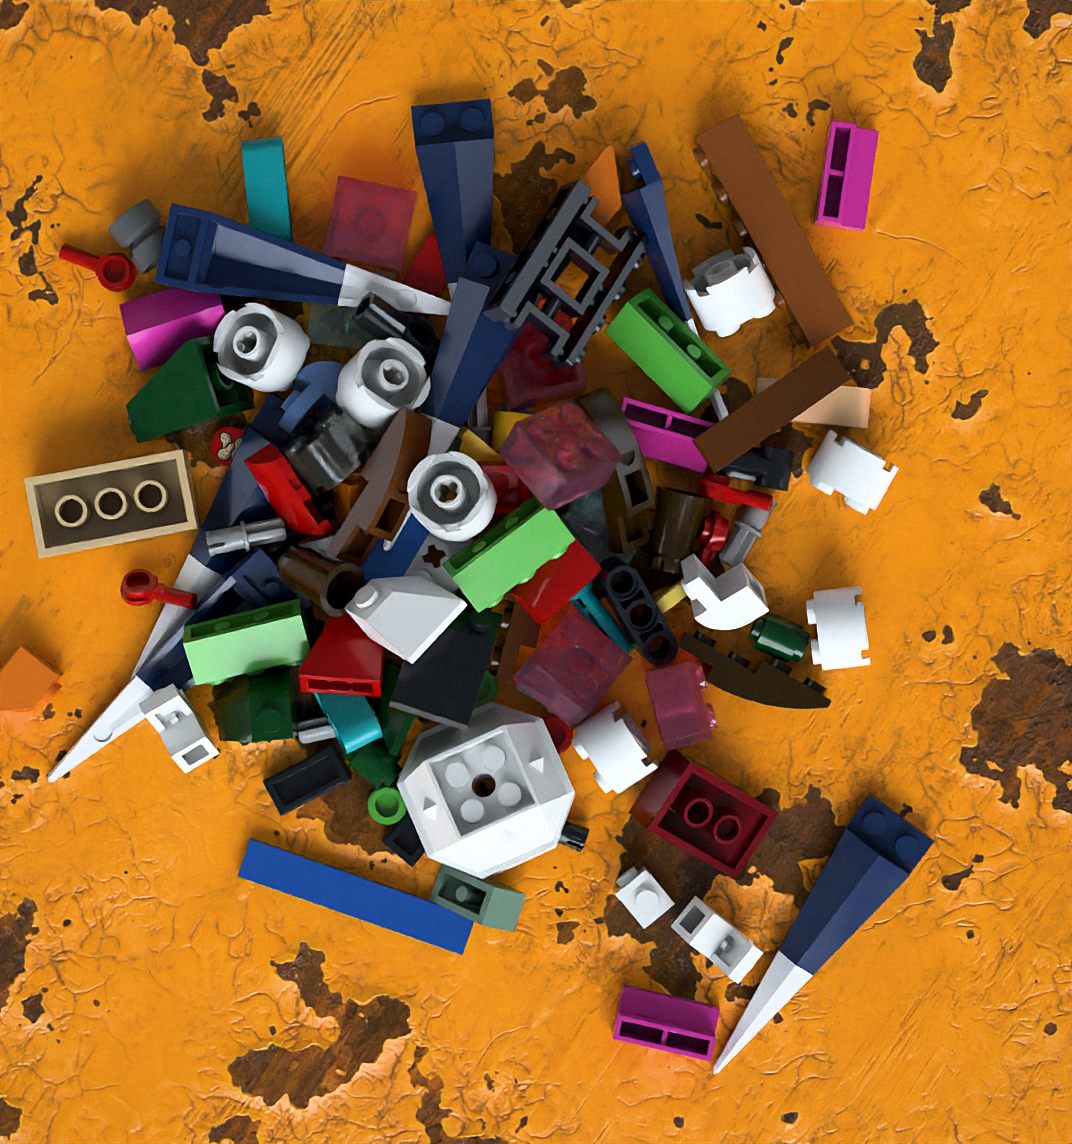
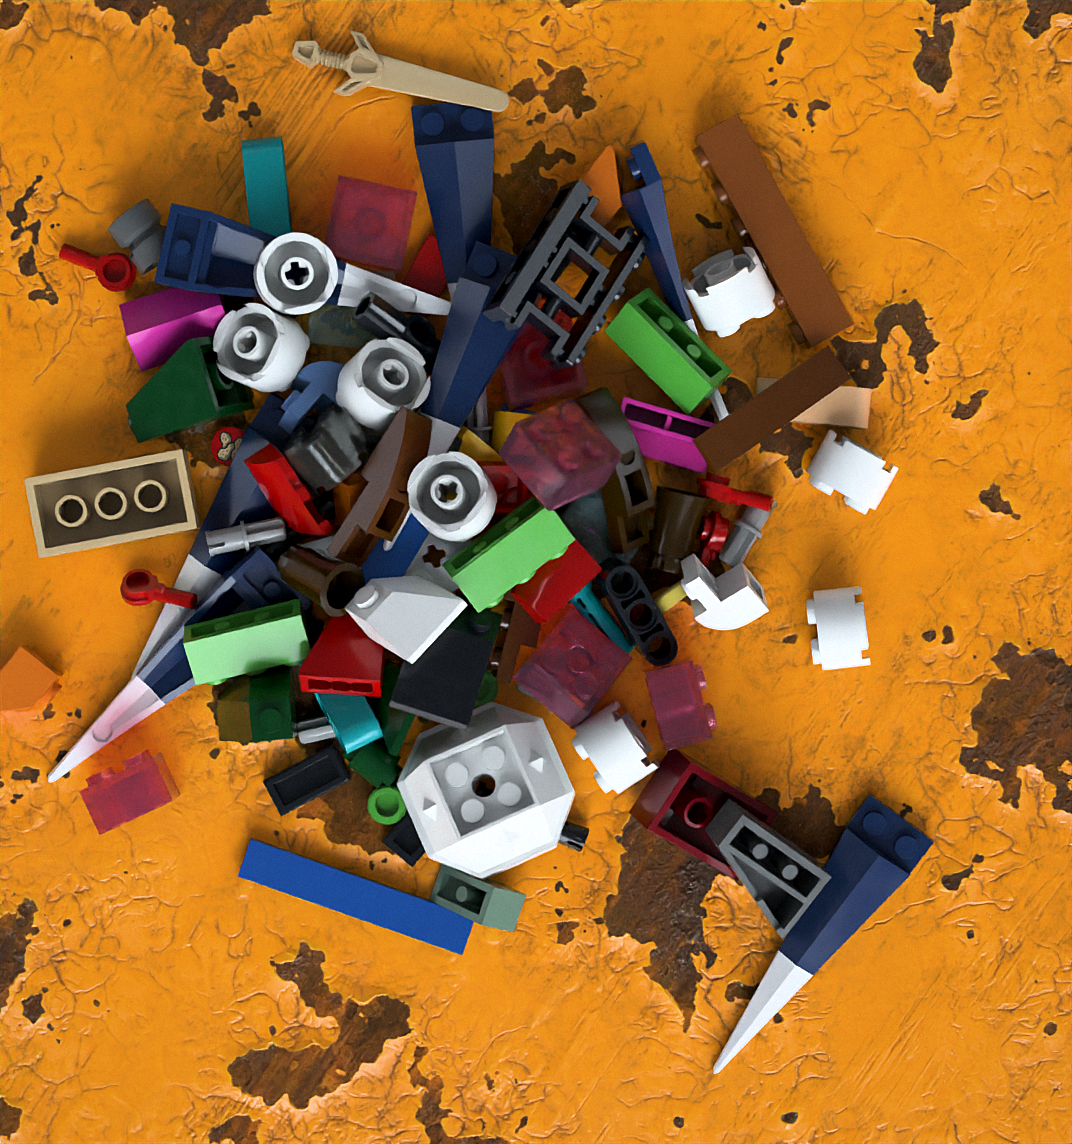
(130, 792): none -> clear pink brick
(179, 727): white brick -> none
(306, 253): none -> white brick
(392, 74): none -> tan sword
(559, 731): red tile -> none
(642, 895): white bracket -> none
(666, 1022): dark pink piece -> none
(717, 939): white brick -> none
(764, 466): black piece -> none
(767, 683): dark brown slope -> none
(769, 866): none -> dark grey wedge
(779, 637): dark green brick -> none
(845, 176): dark pink piece -> none

